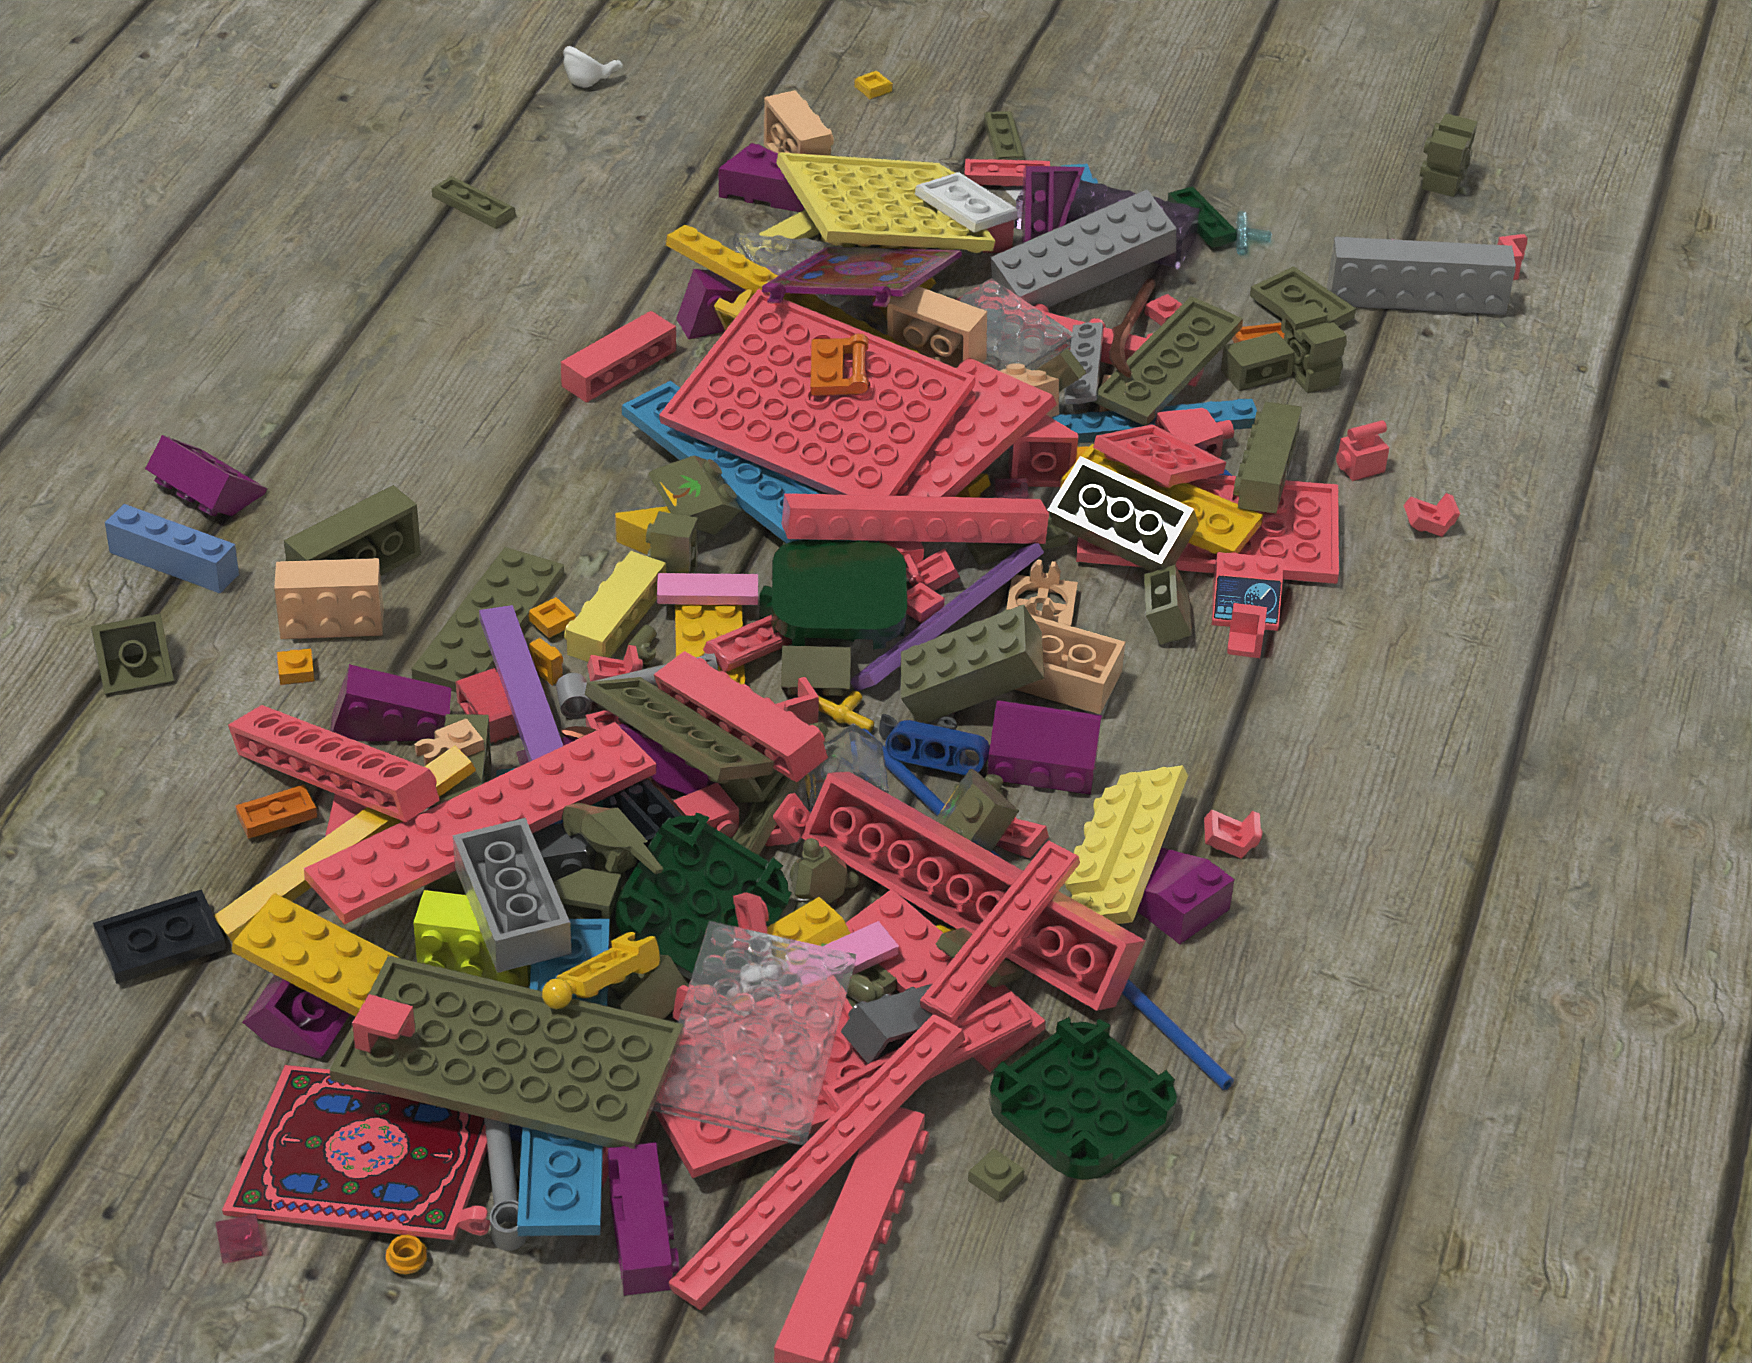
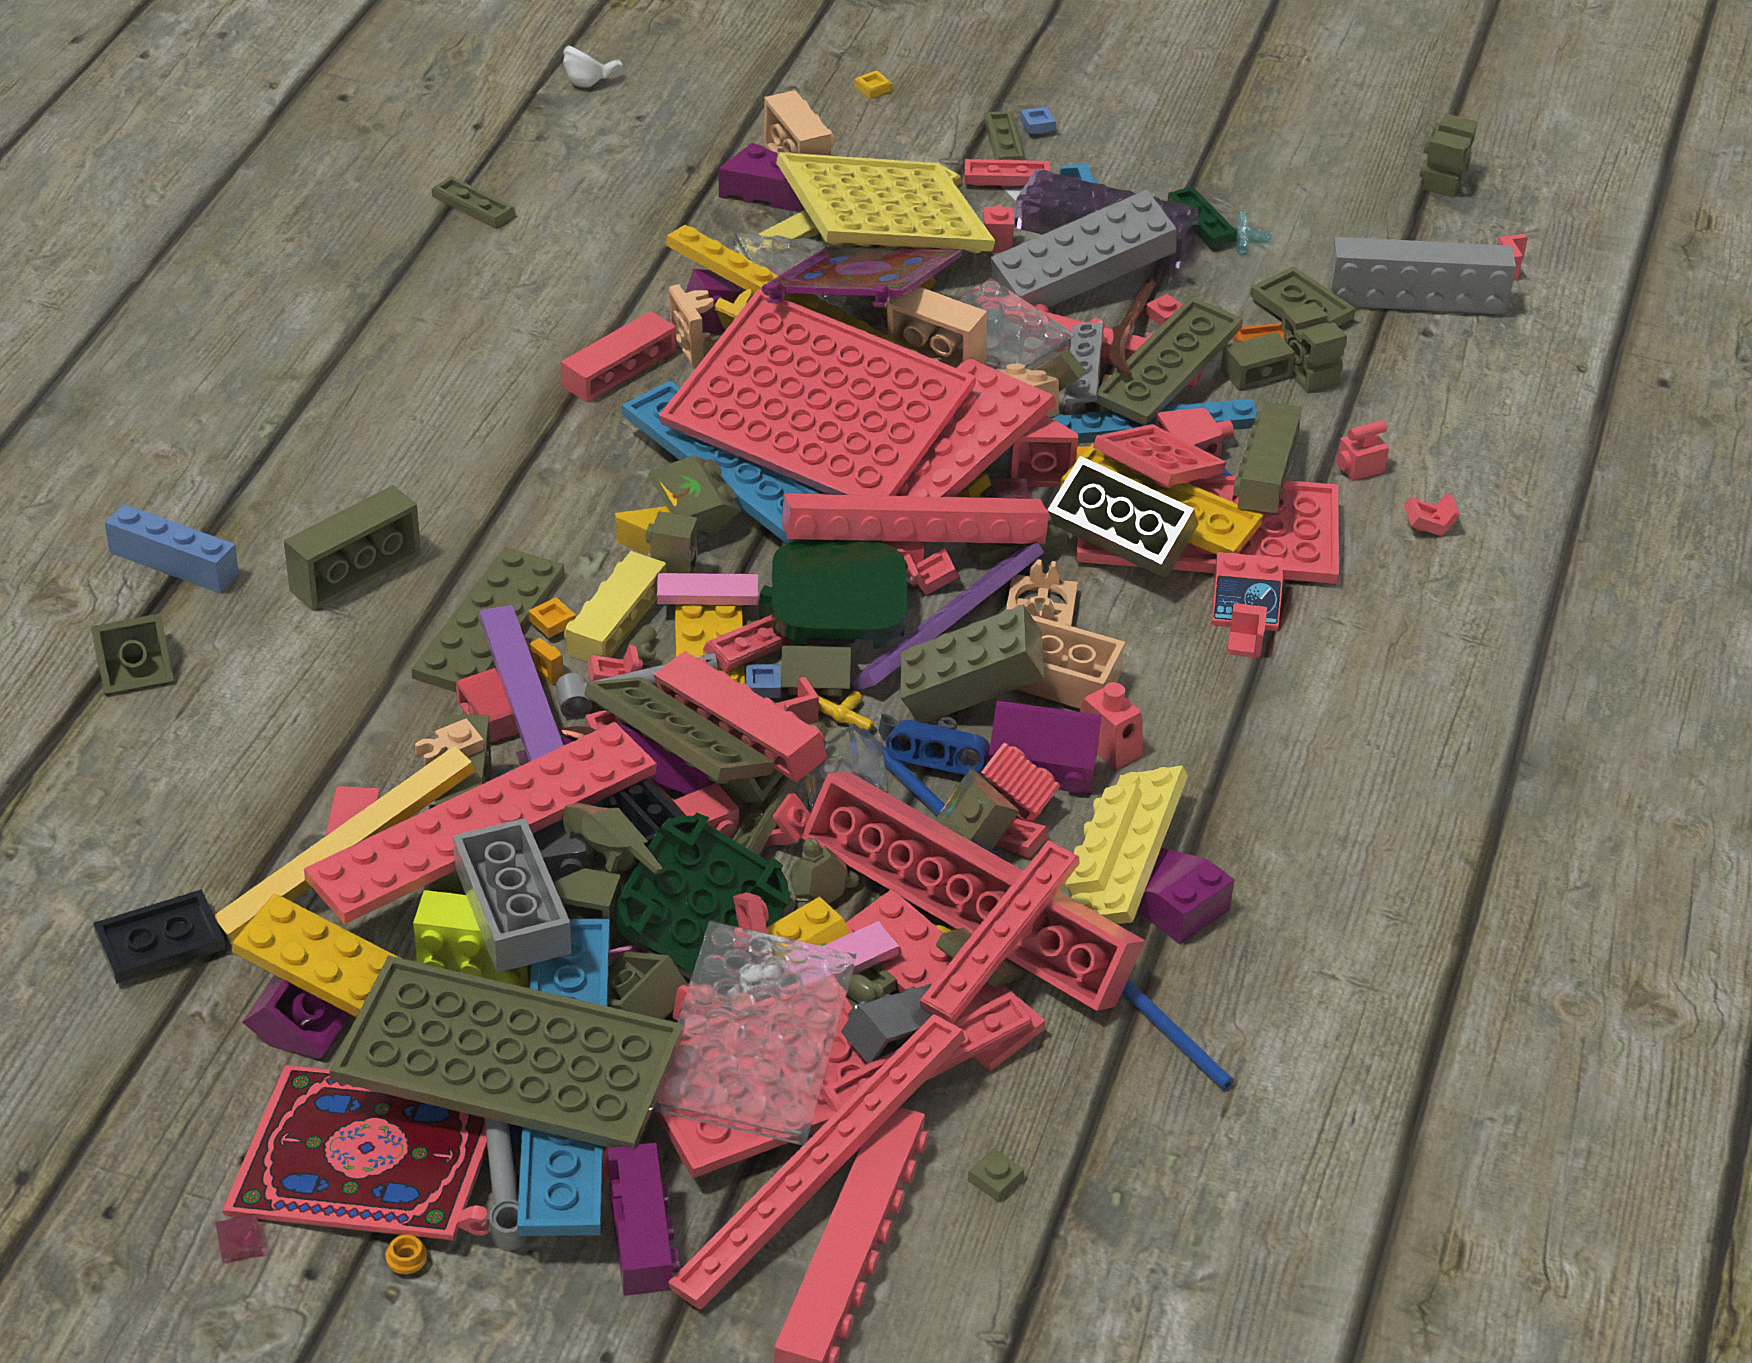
(202, 478): magenta slope -> none
(276, 811): orange plate -> none
(295, 666): light orange plate -> none
(329, 598): light nougat brick -> none
(335, 763): coral brick -> none
(381, 1018): coral panel -> none
(388, 707): magenta wedge -> none
(602, 970): yellow plate -> none
(685, 315): none -> light nougat piece
(764, 679): none -> medium blue plate
(828, 365): orange plate -> none
(923, 602): coral plate -> none
(966, 202): white tile -> none
(1020, 781): none -> coral brick
(1038, 120): none -> medium blue plate
(1047, 198): magenta wedge -> none
(1082, 1100): dark green tile -> none
(1120, 725): none -> coral torso
(1167, 604): olive brick -> none
(1232, 835): coral bracket -> none

